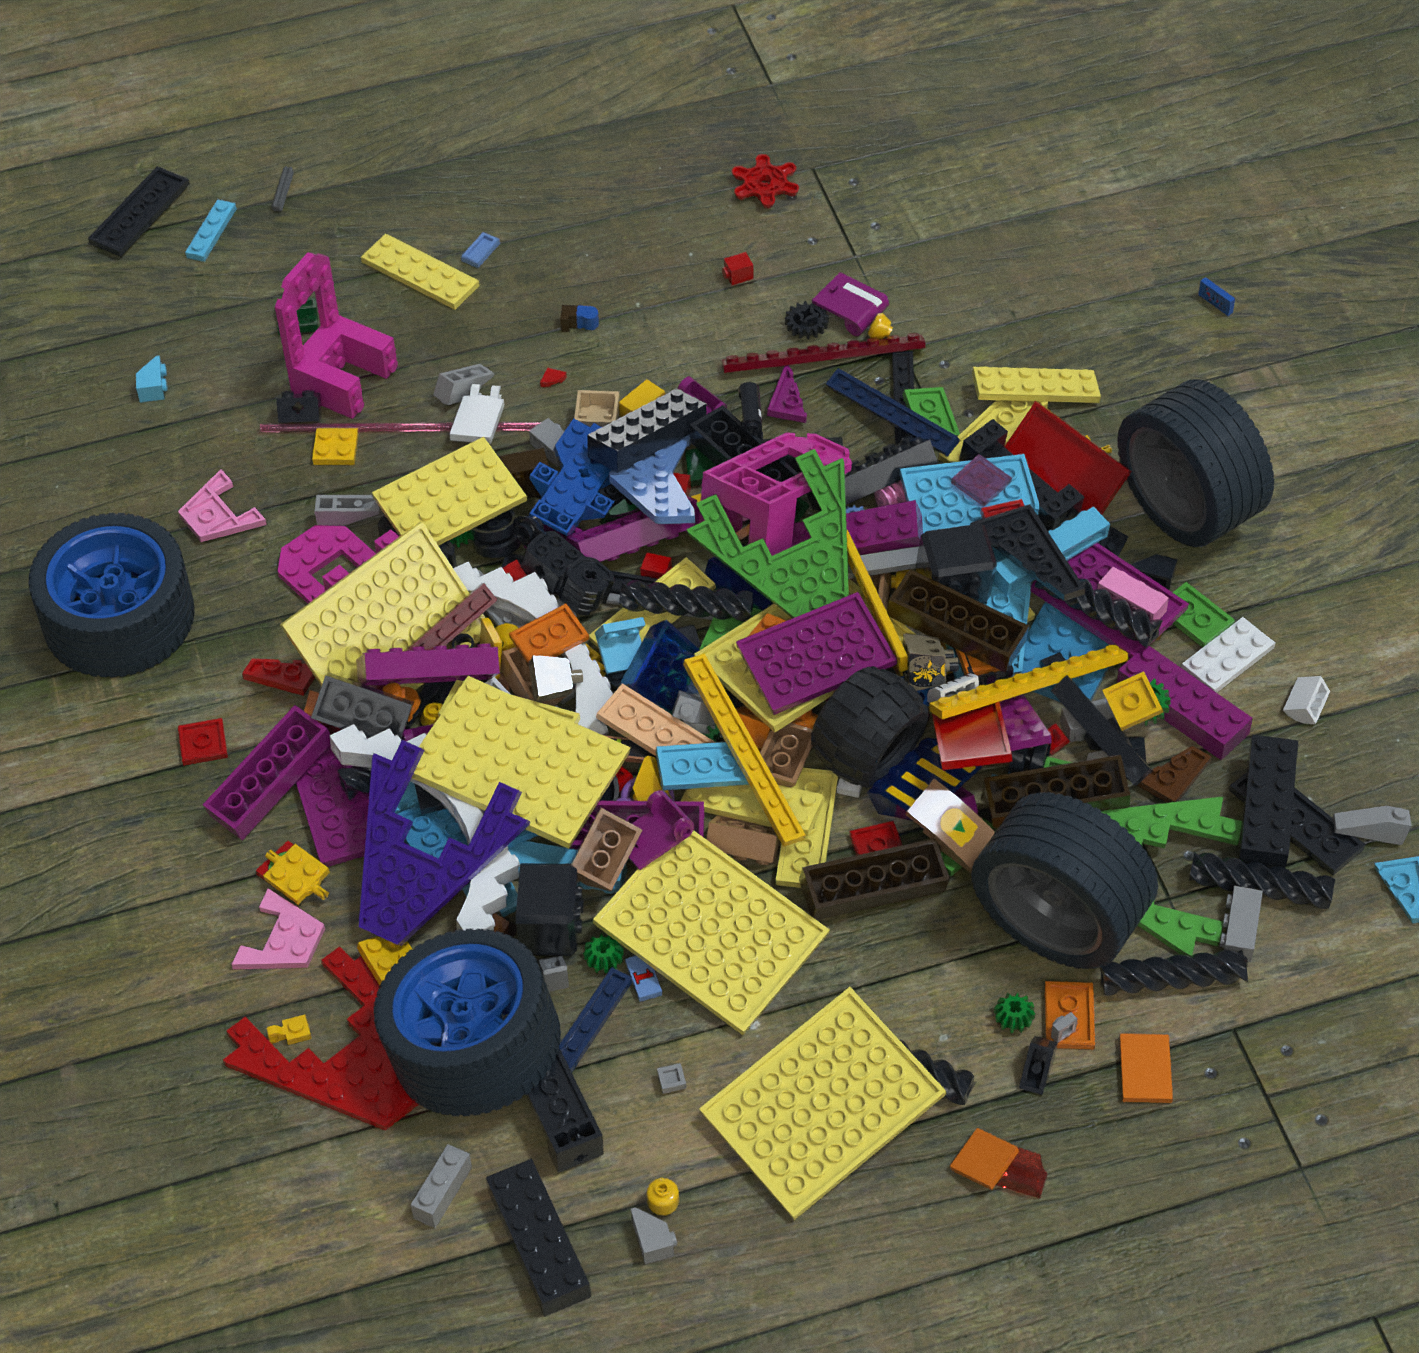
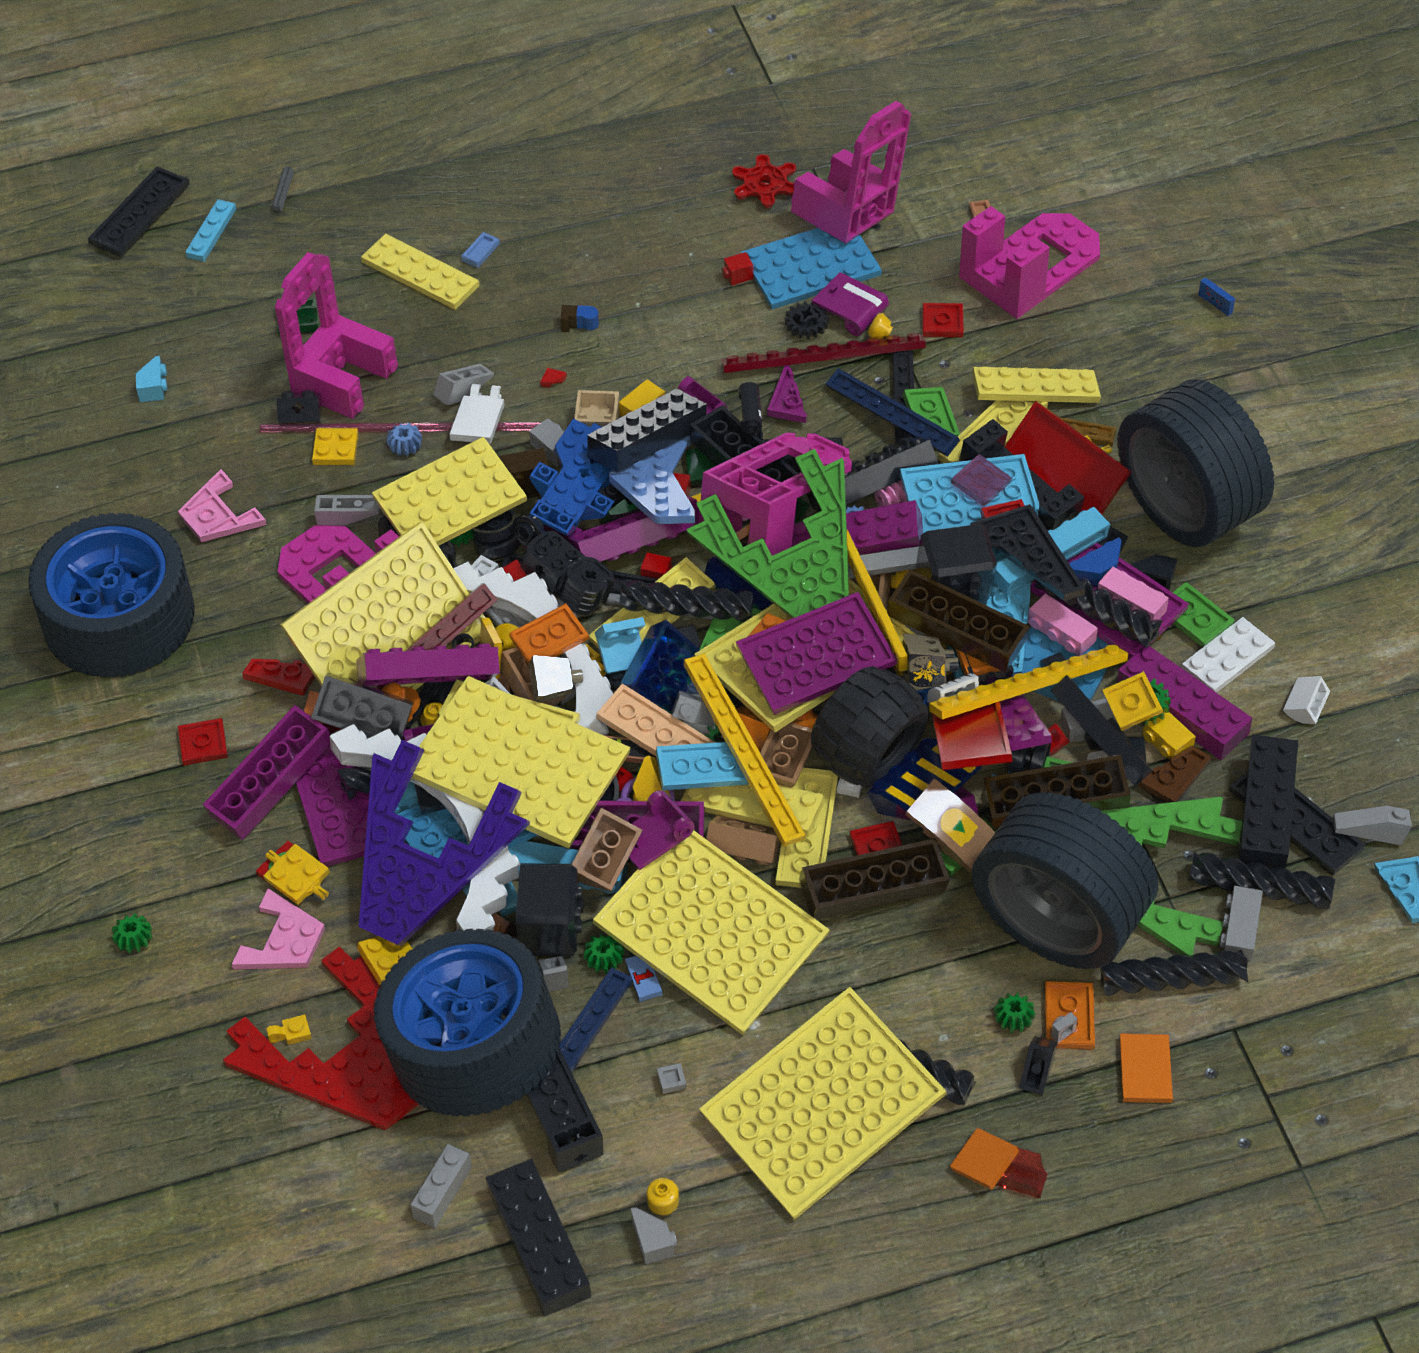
(132, 933): none -> green gear
(404, 439): none -> medium blue gear
(484, 565): none -> white plate
(806, 263): none -> dark azure plate
(857, 190): none -> dark pink bracket
(943, 320): none -> red tile
(978, 206): none -> nougat tile
(1016, 269): none -> dark pink bracket
(1062, 625): none -> bright pink brick
(1098, 433): none -> pearl gold tile
(1098, 562): none -> blue slope
(1168, 736): none -> yellow brick

